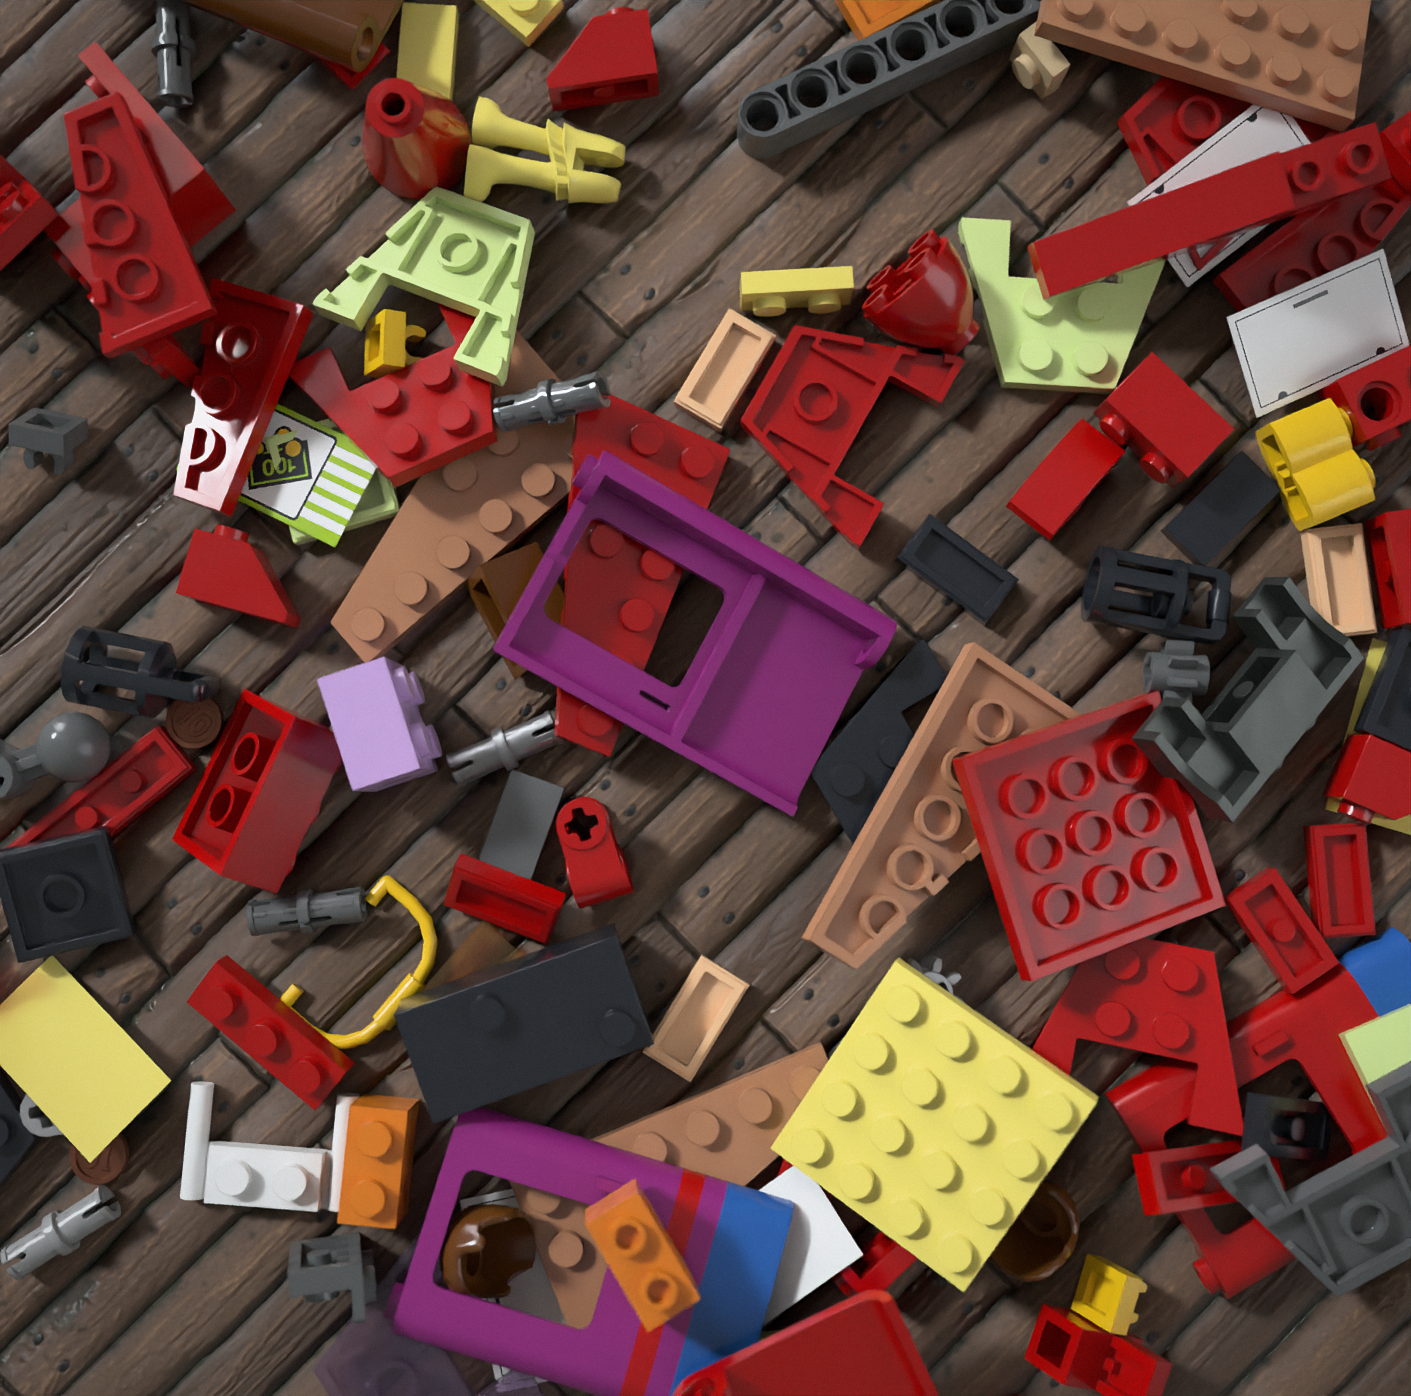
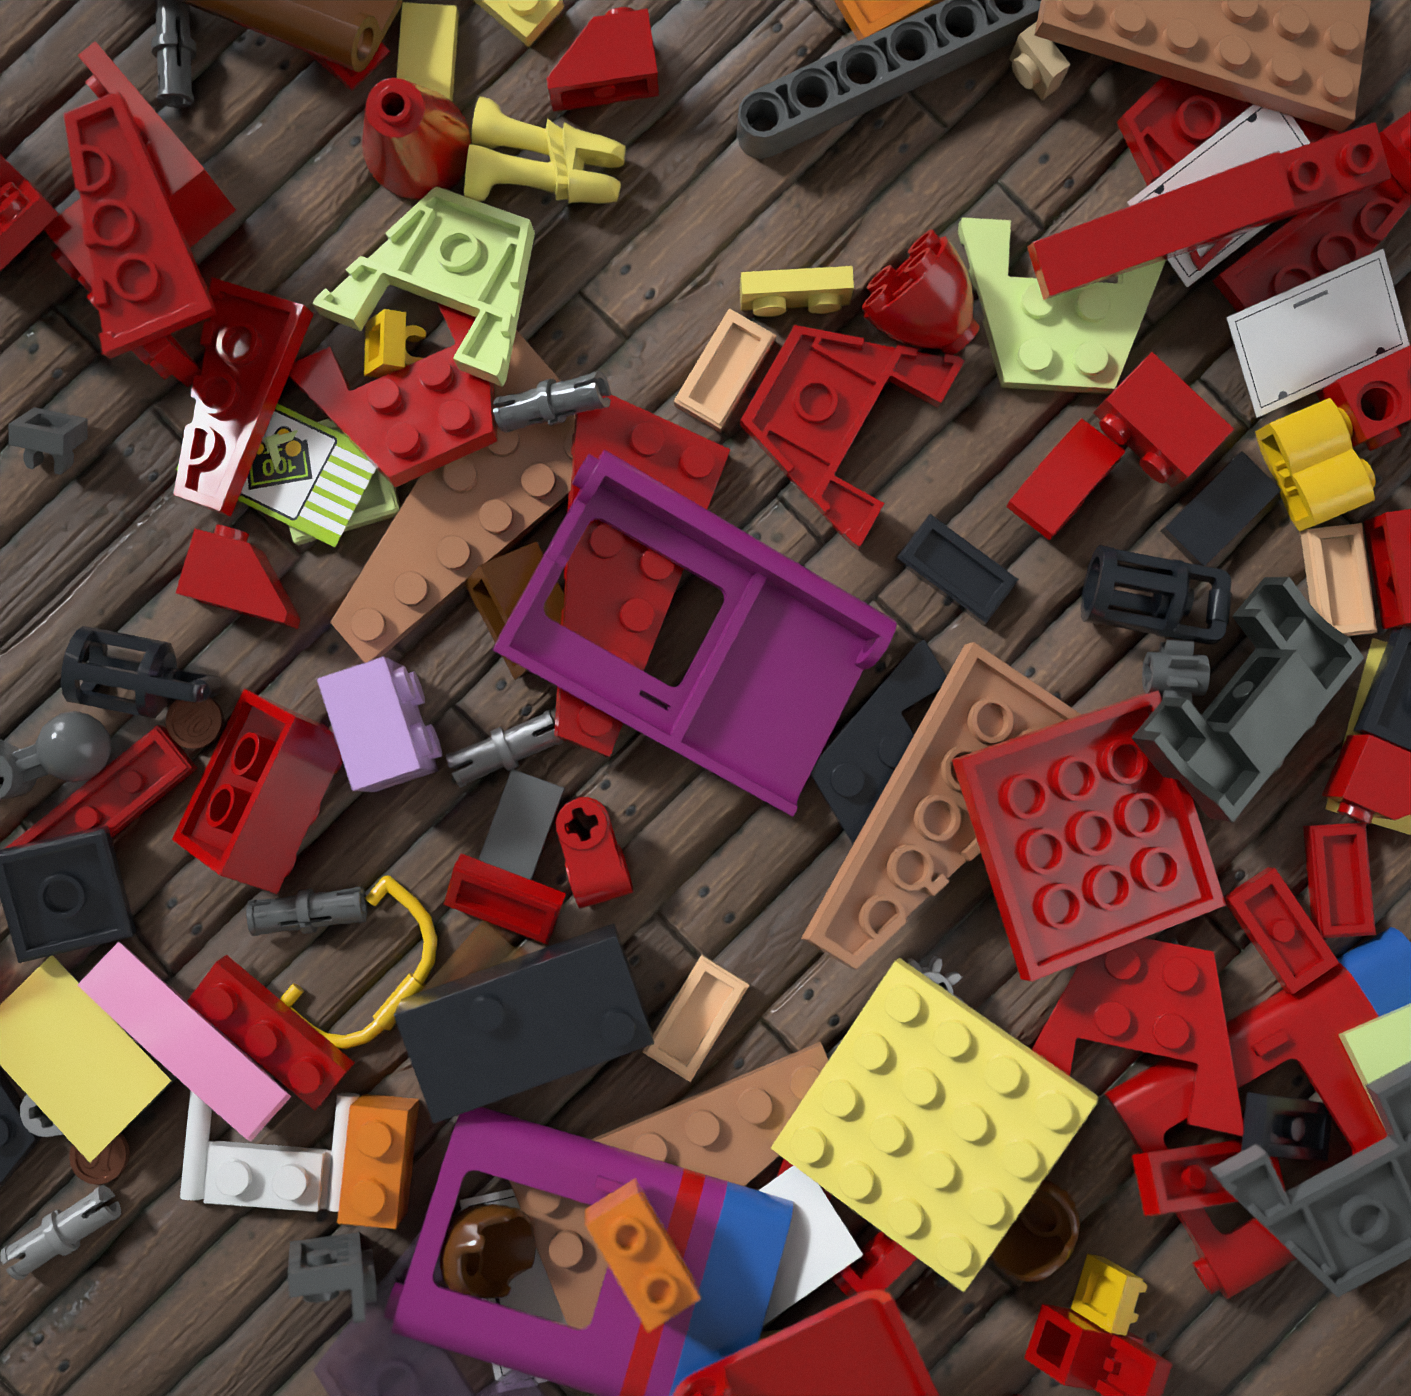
(184, 1041): none -> bright pink slope

